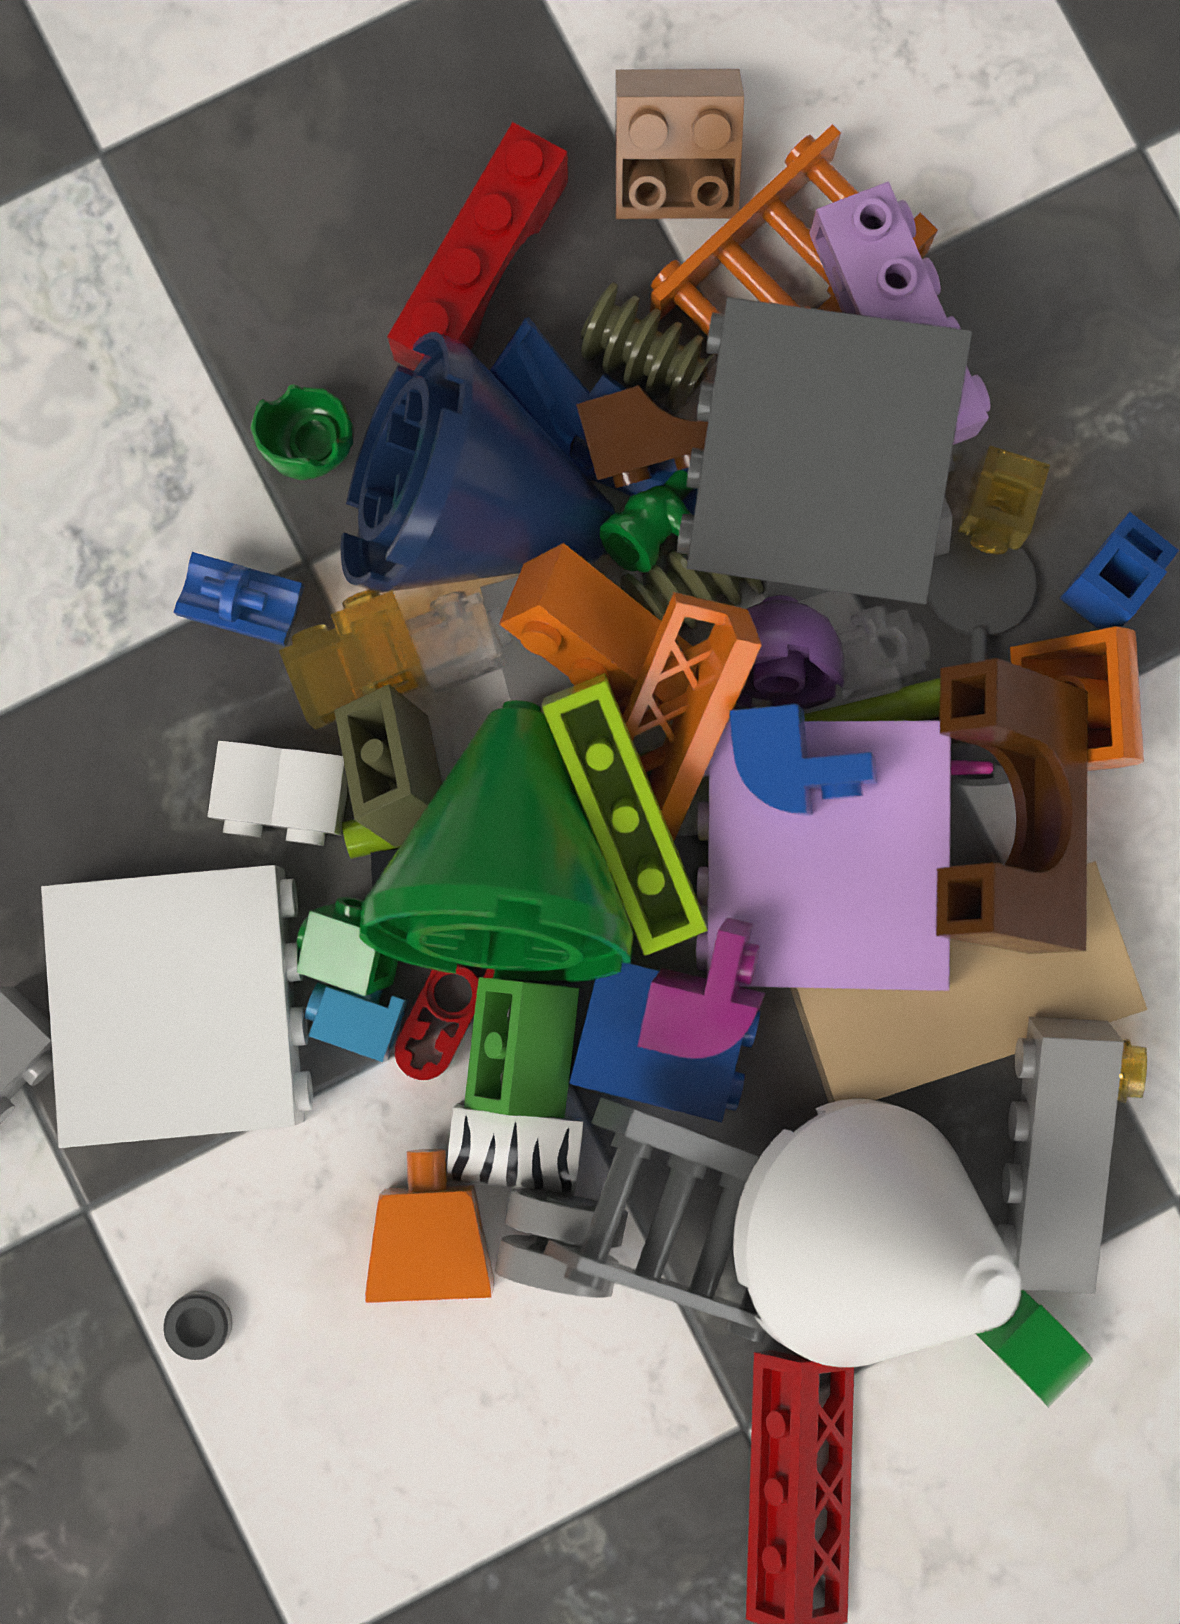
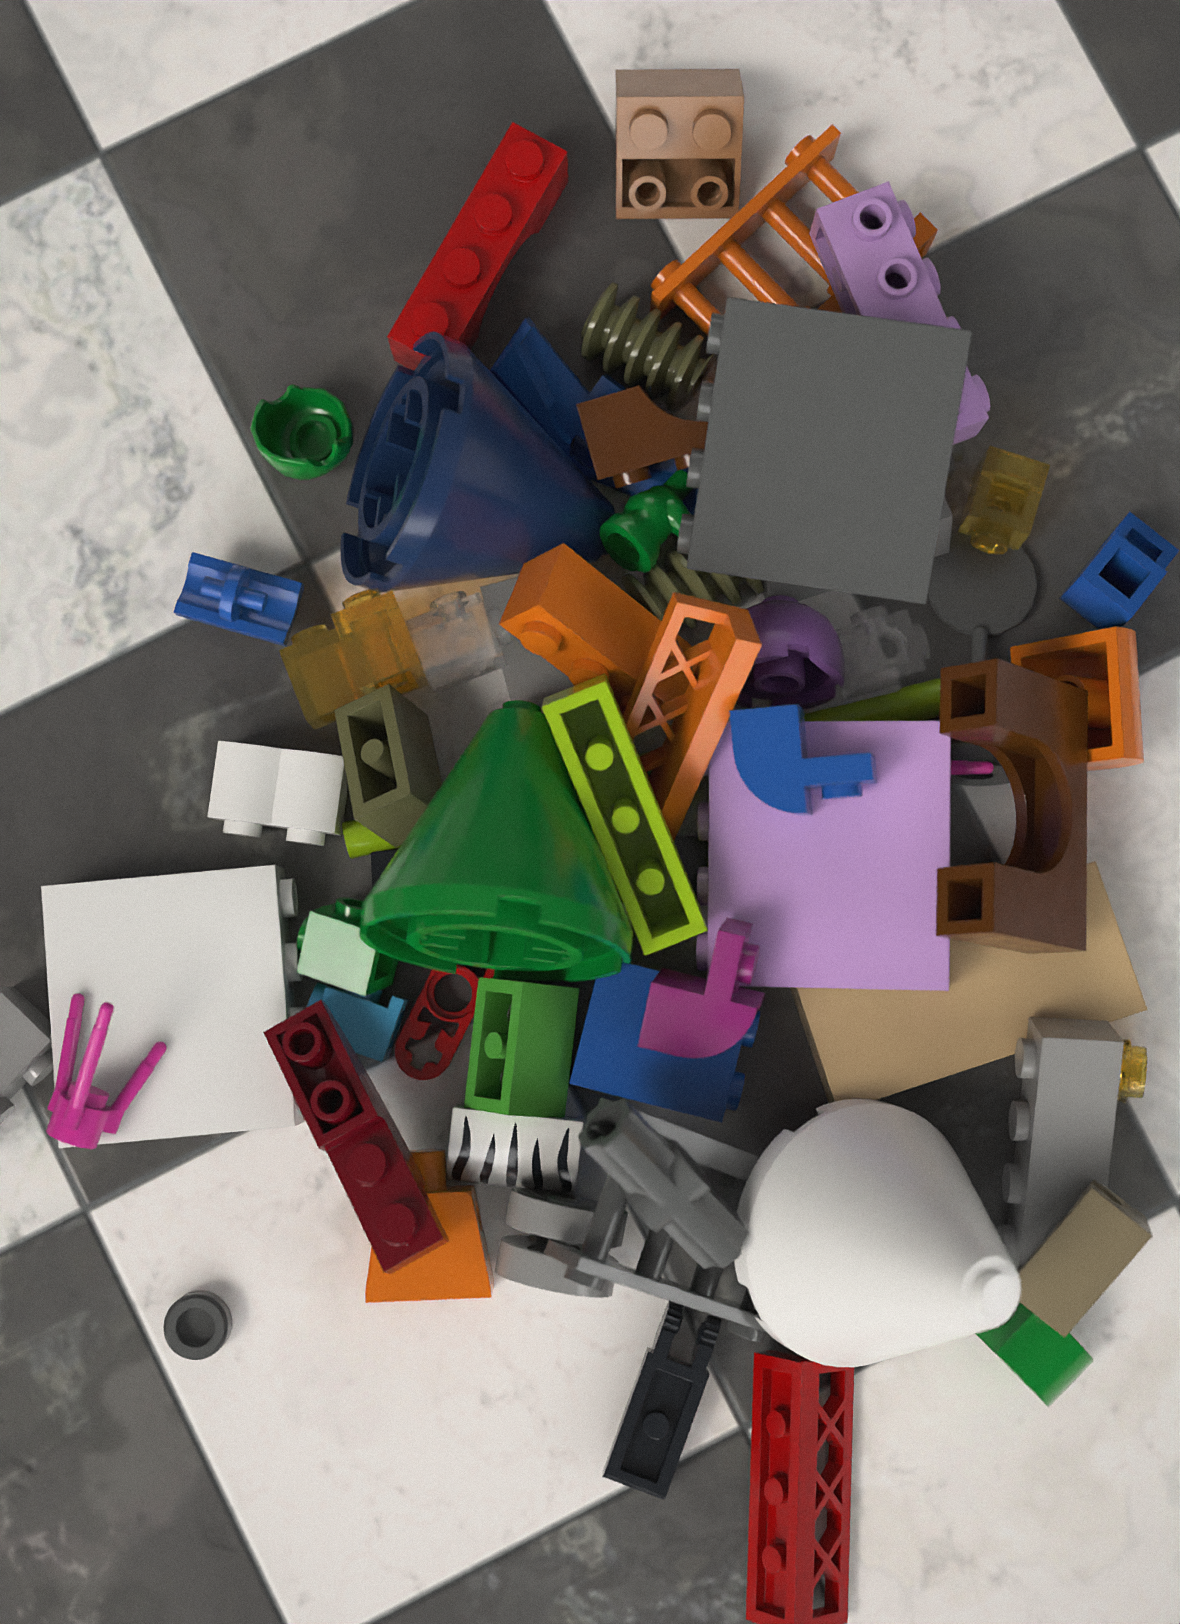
(78, 1106): none -> dark pink plant
(357, 1135): none -> dark red slope
(661, 1408): none -> black hinge
(663, 1184): none -> dark grey piece
(1082, 1257): none -> dark tan hinge

